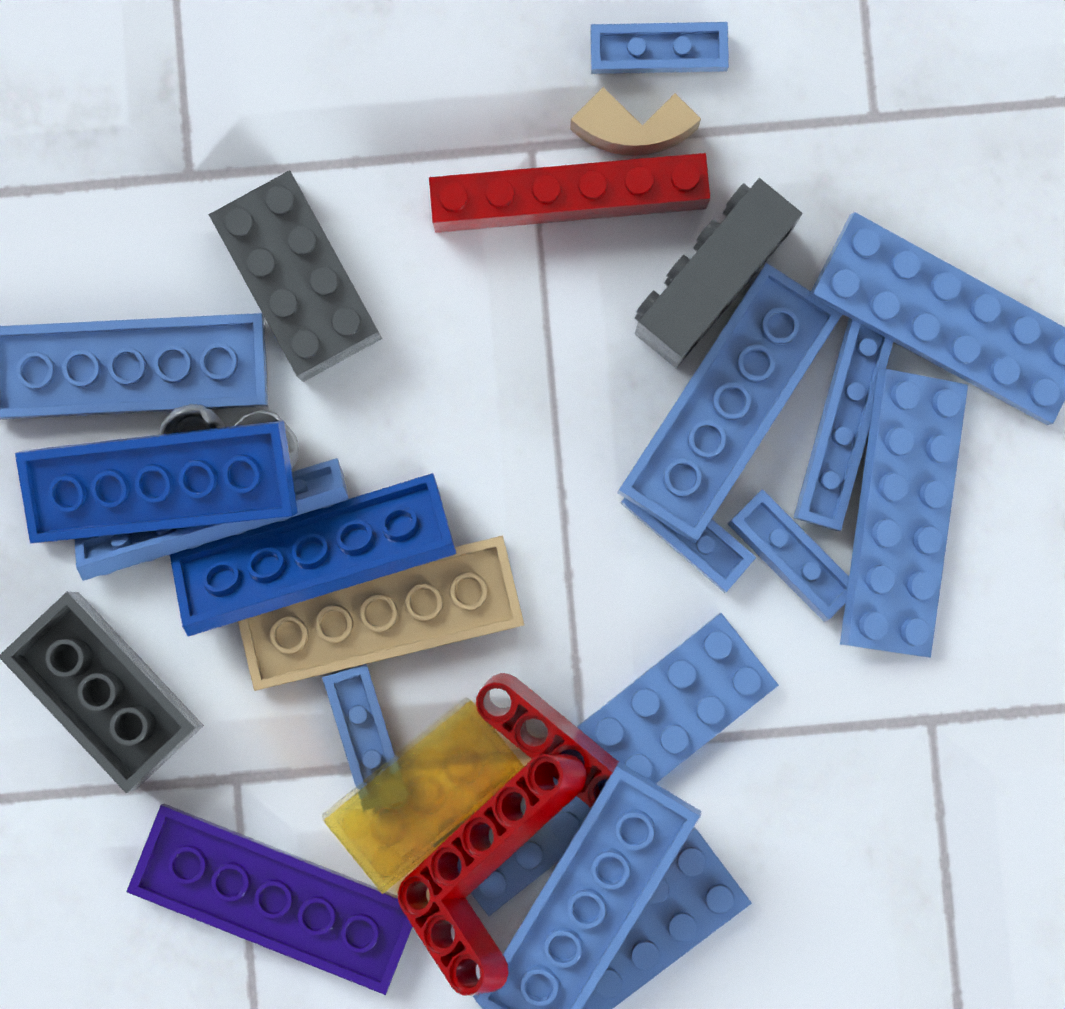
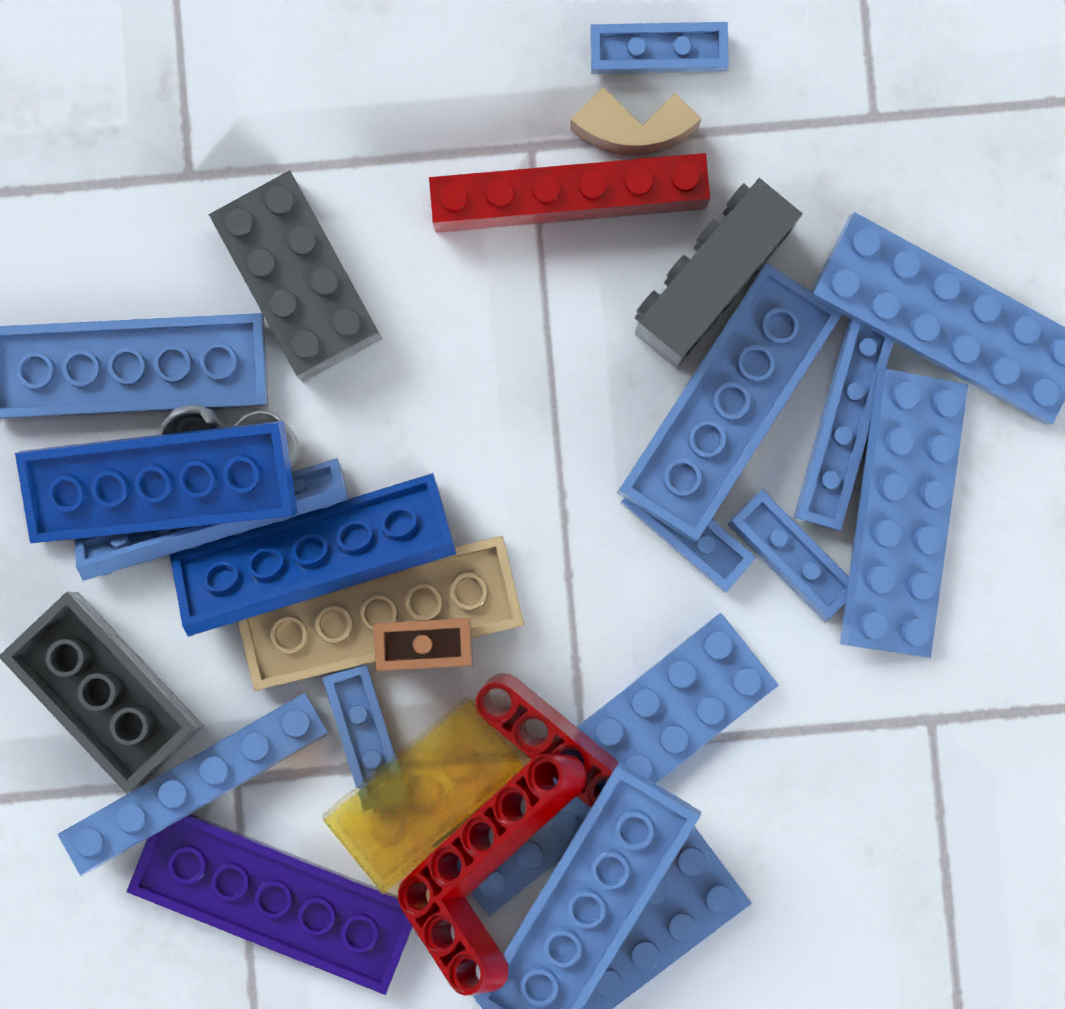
(192, 784): none -> medium blue plate
(423, 644): none -> nougat brick

